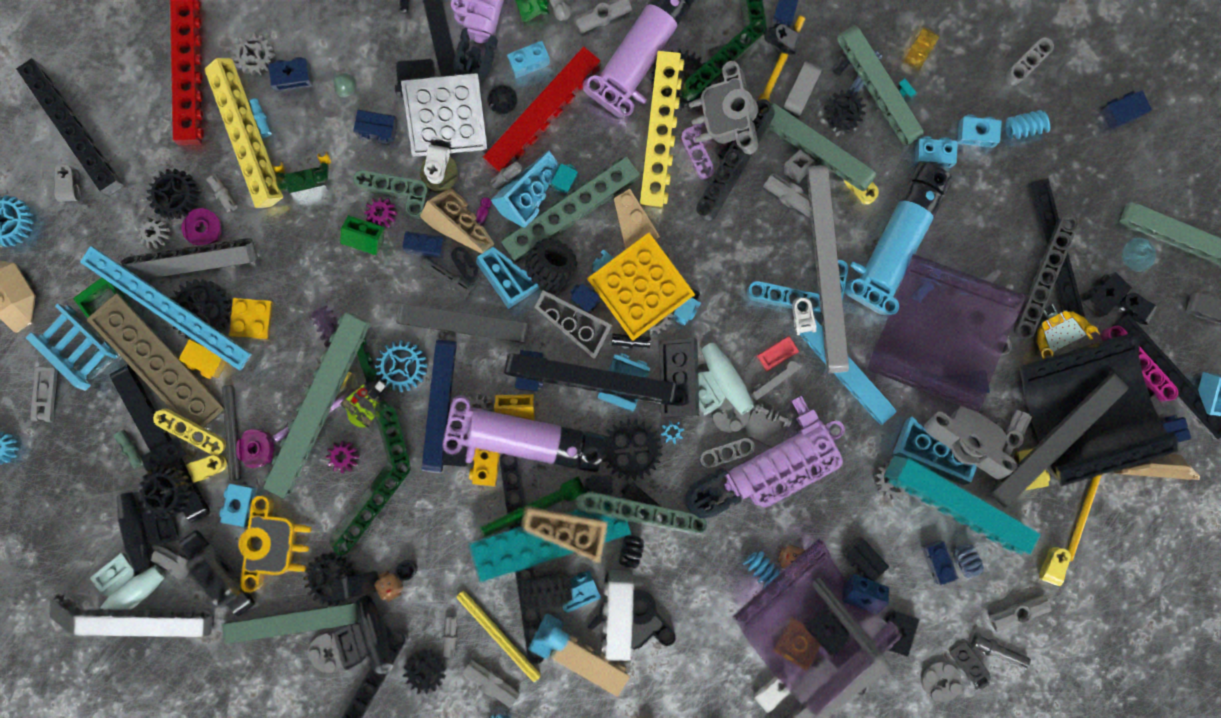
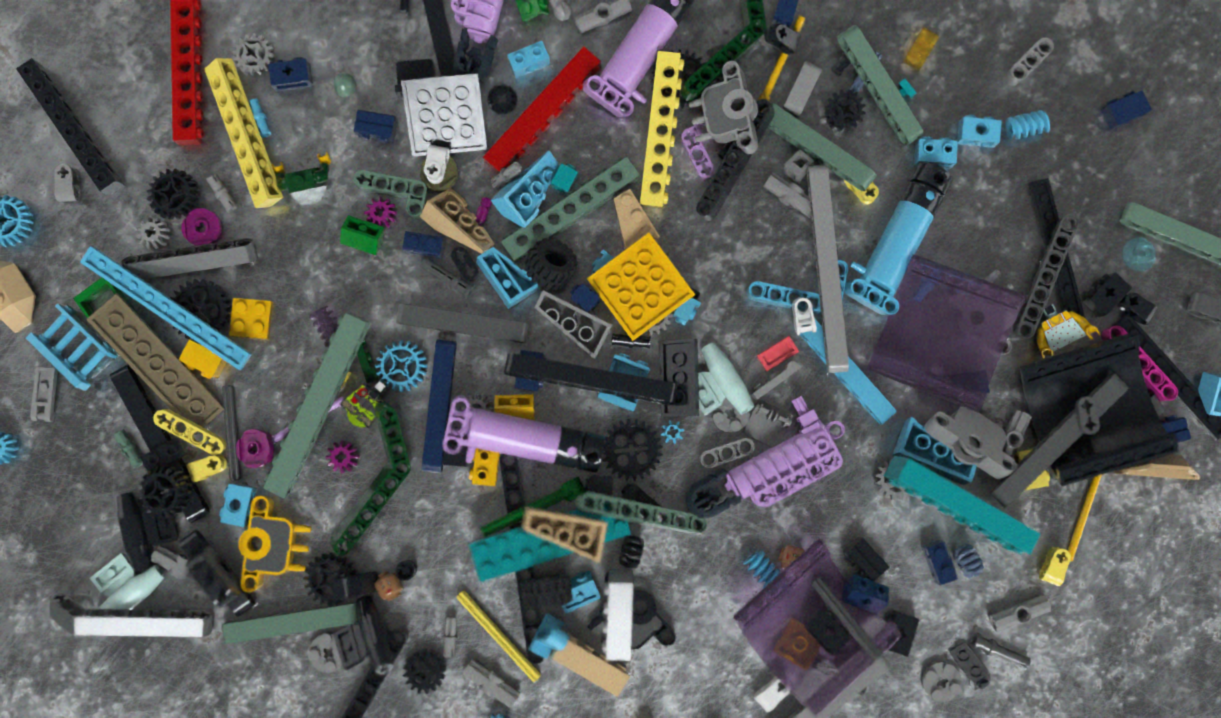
(1092, 415): none -> dark grey beam

